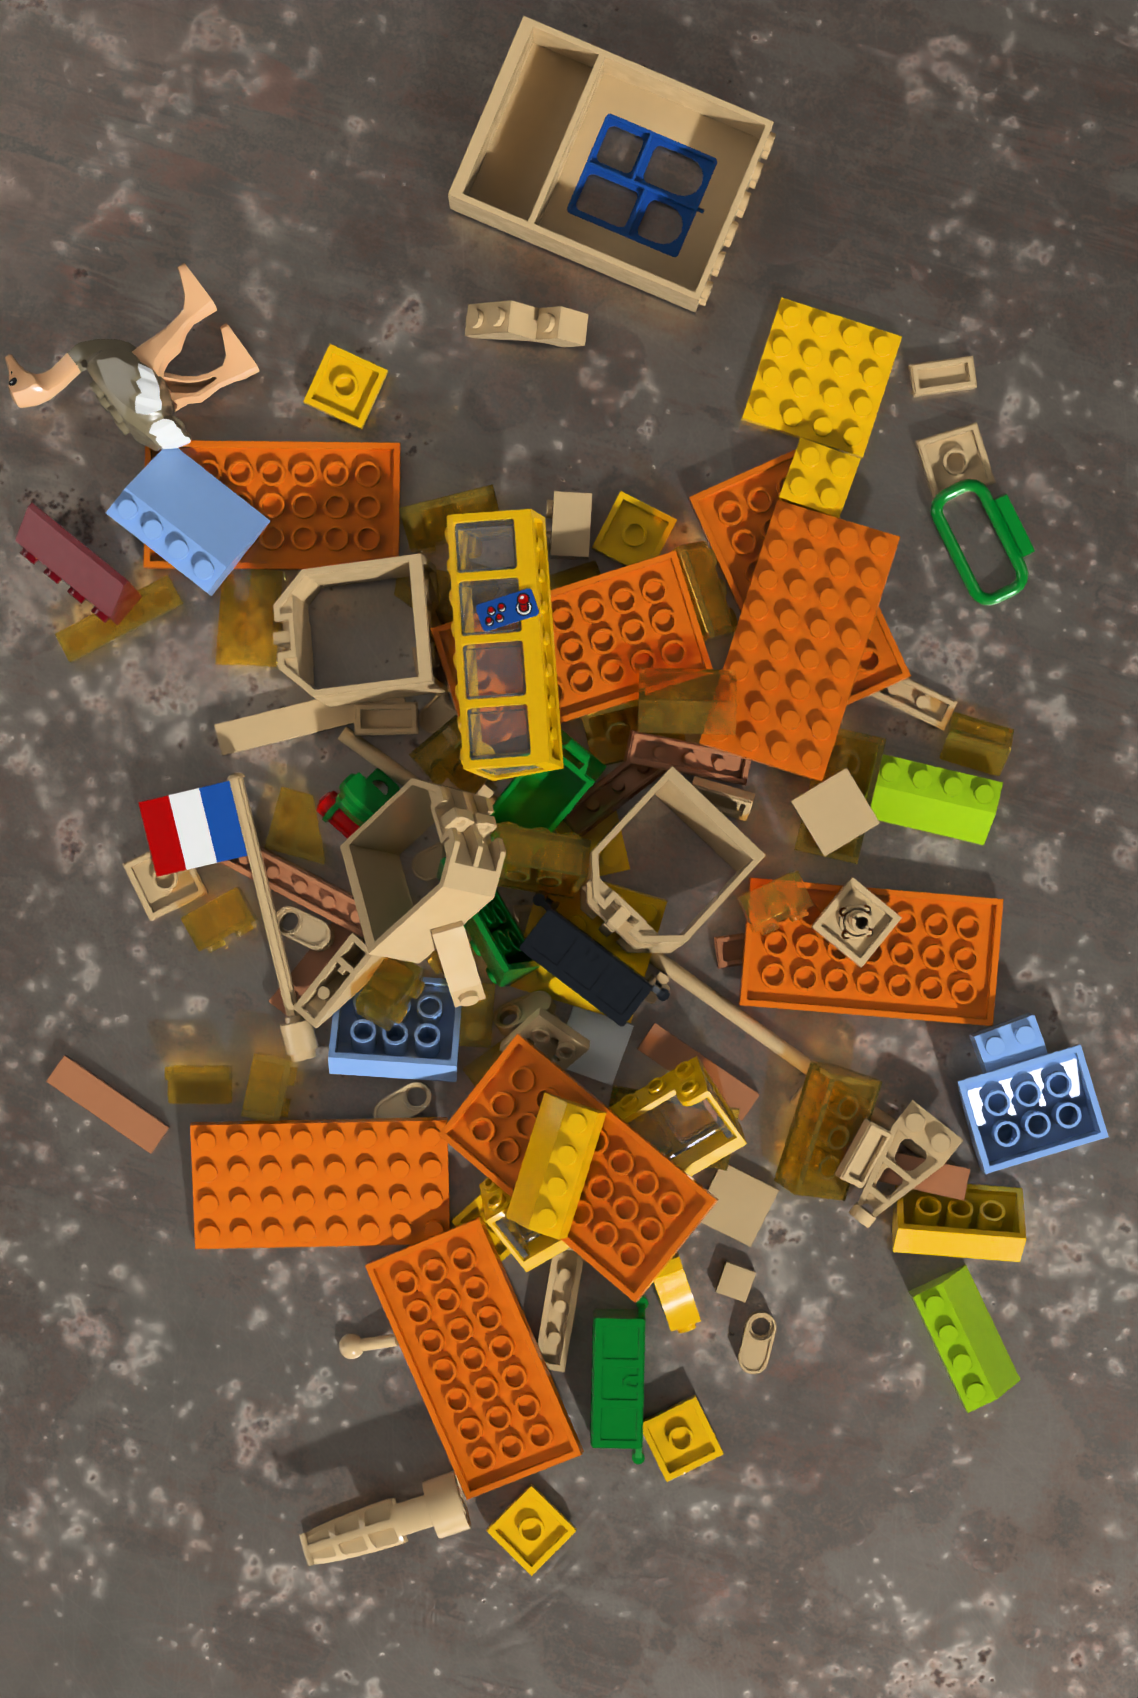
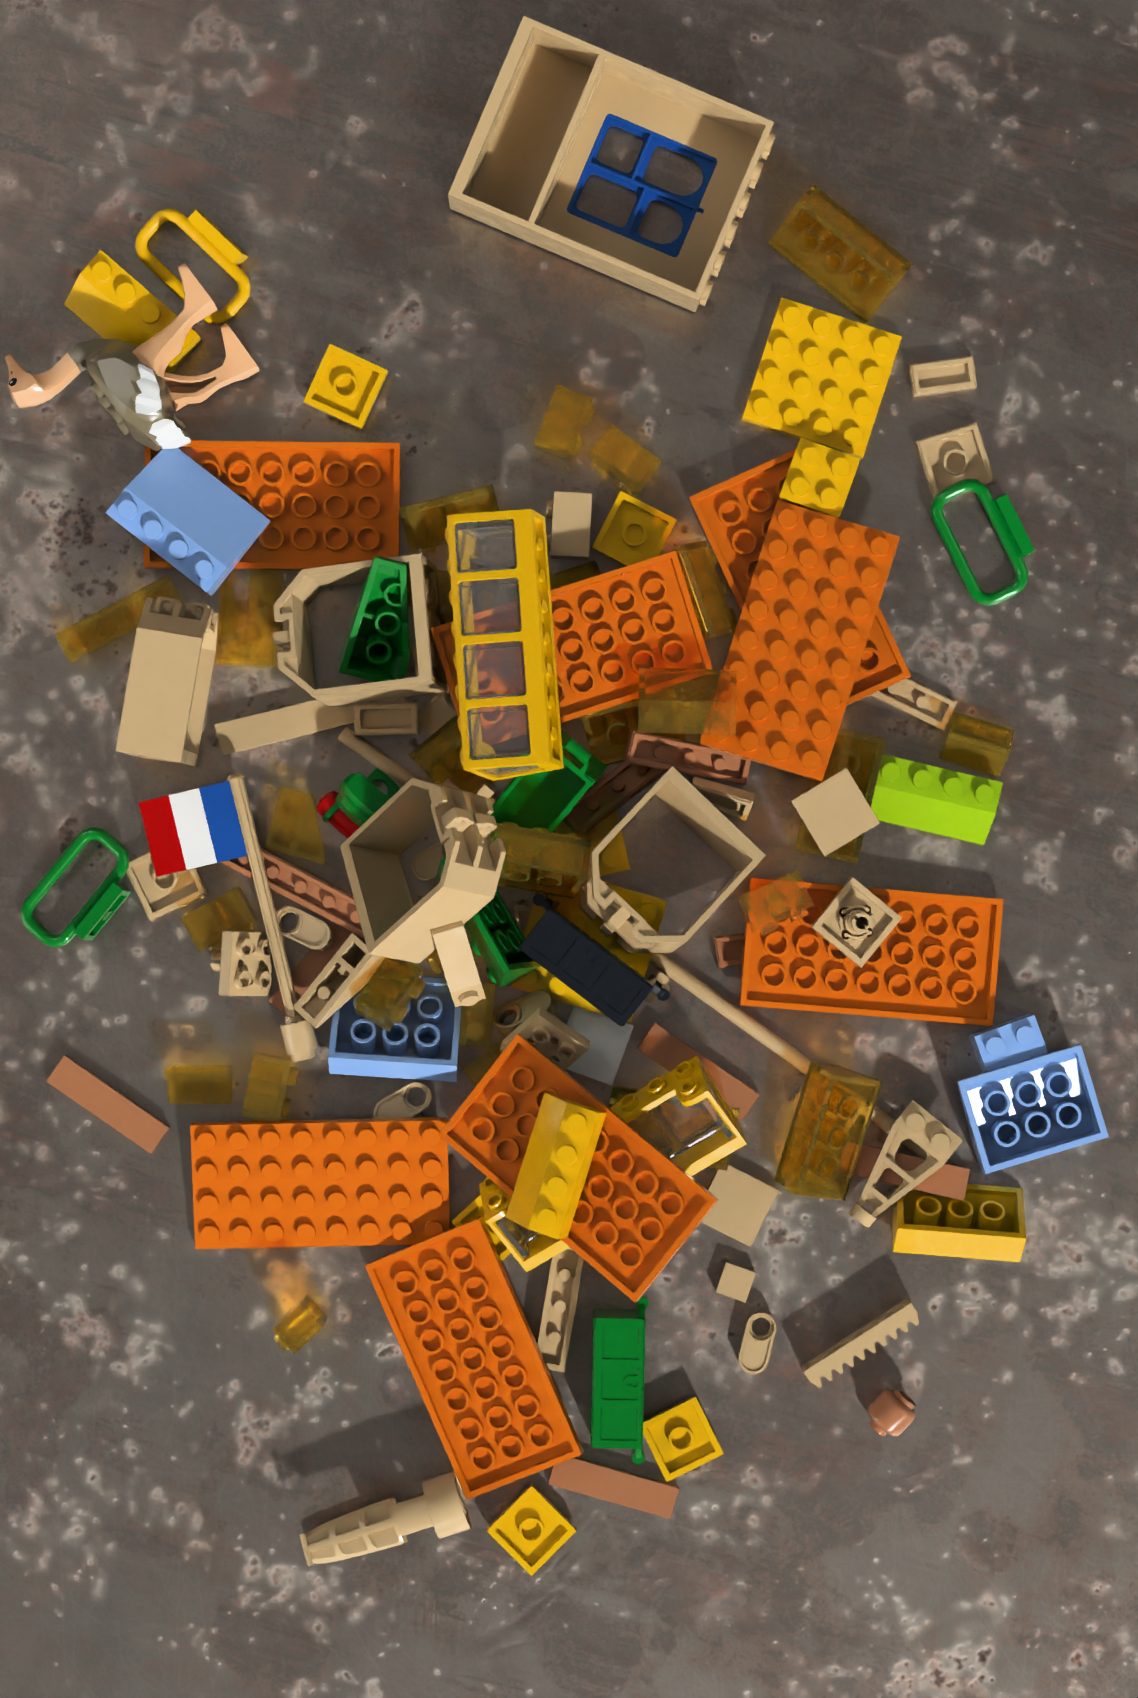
(75, 565): dark red slope -> none
(100, 905): none -> green bar
(122, 308): none -> yellow slope
(169, 681): none -> tan container
(212, 241): none -> yellow bar
(244, 964): none -> tan plate
(299, 1325): none -> clear yellow brick
(352, 1345): tan bar -> none
(378, 630): none -> green wedge
(507, 609): blue sticker -> none
(526, 323): tan arch -> none
(564, 423): none -> clear yellow brick
(615, 1486): none -> nougat tile
(623, 460): none -> clear yellow brick
(677, 1297): yellow arch -> none
(840, 253): none -> clear yellow slope
(859, 1341): none -> tan gear
(863, 1154): tan tile -> none
(892, 1412): none -> nougat head
(965, 1338): lime slope -> none

